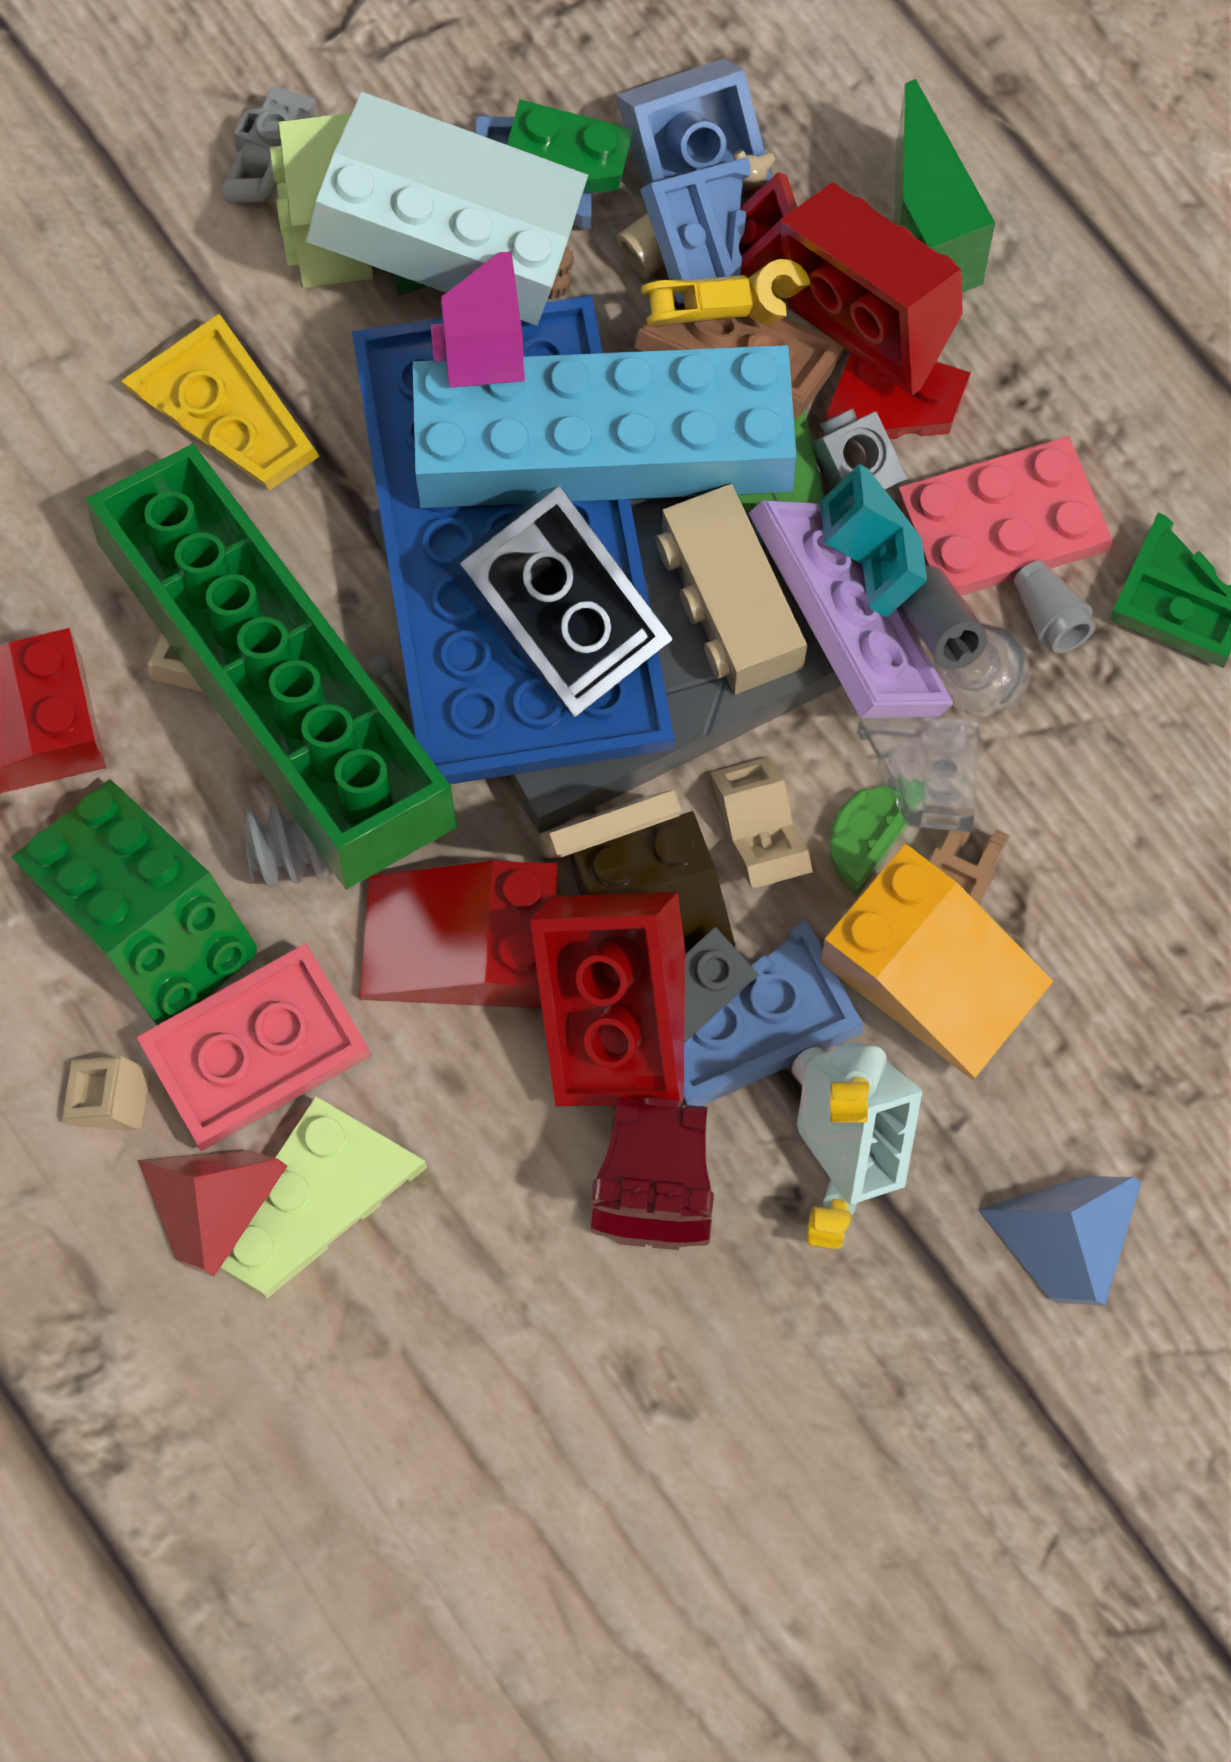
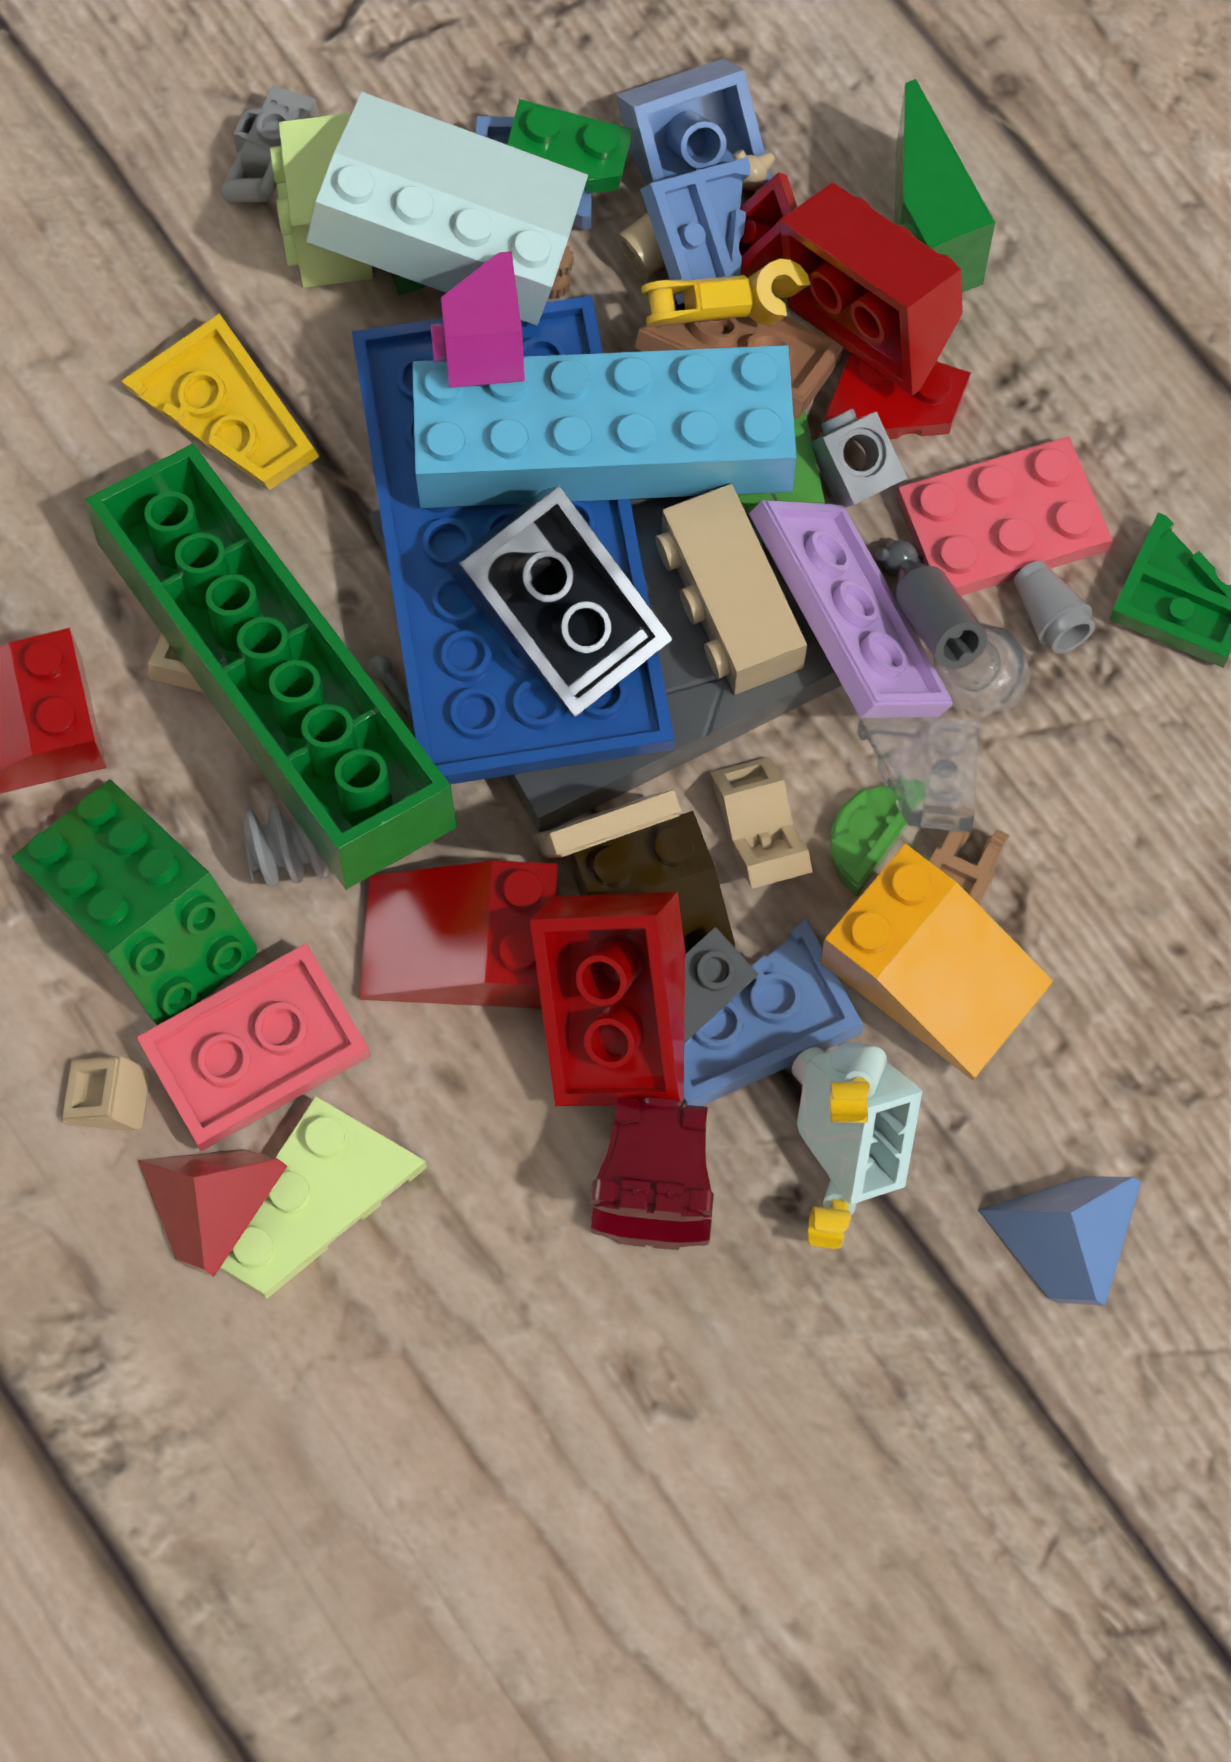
(872, 530): teal slope -> none

